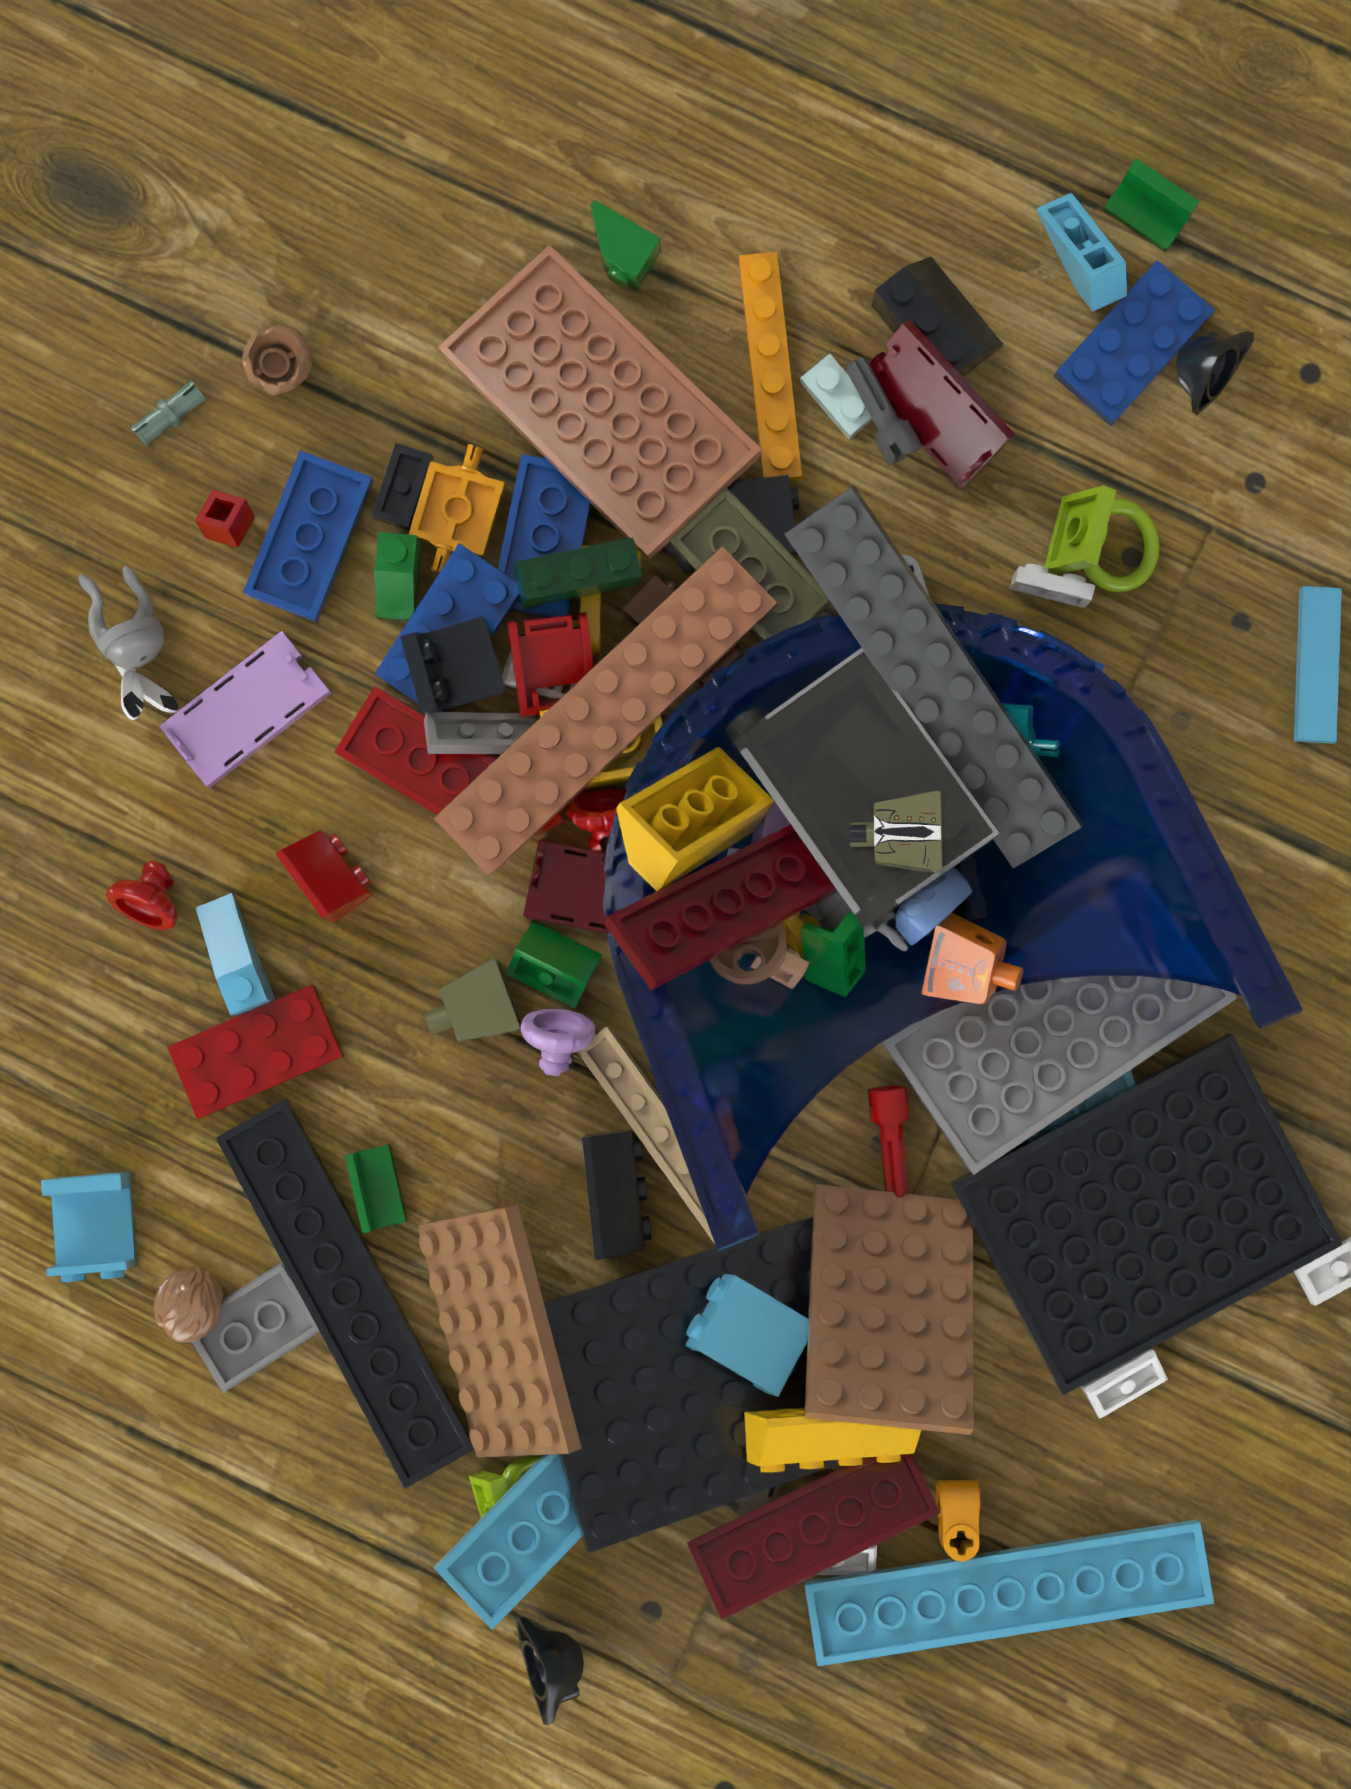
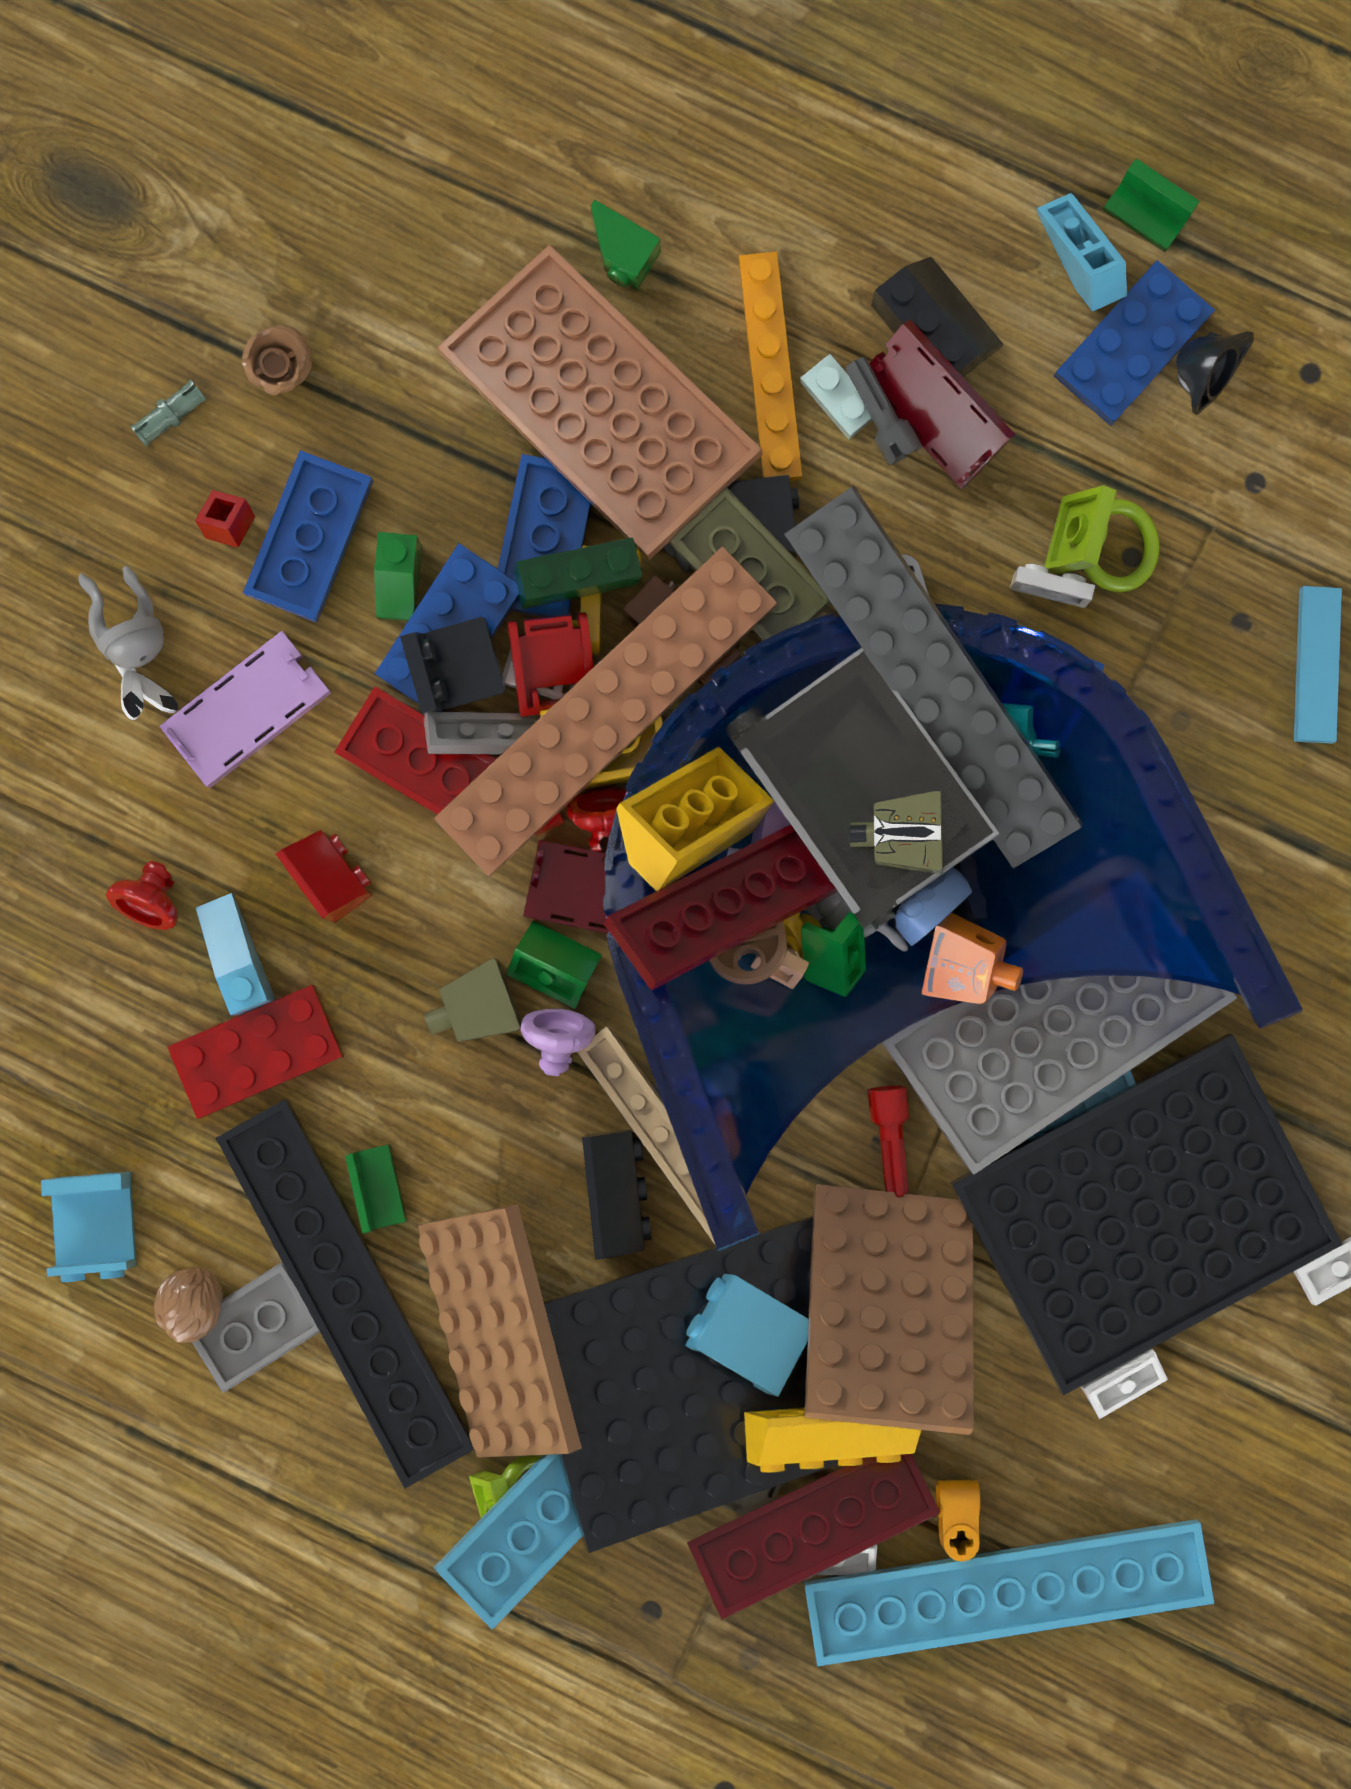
(402, 486): black plate -> none
(457, 508): light orange plate -> none
(552, 1666): black hat -> none

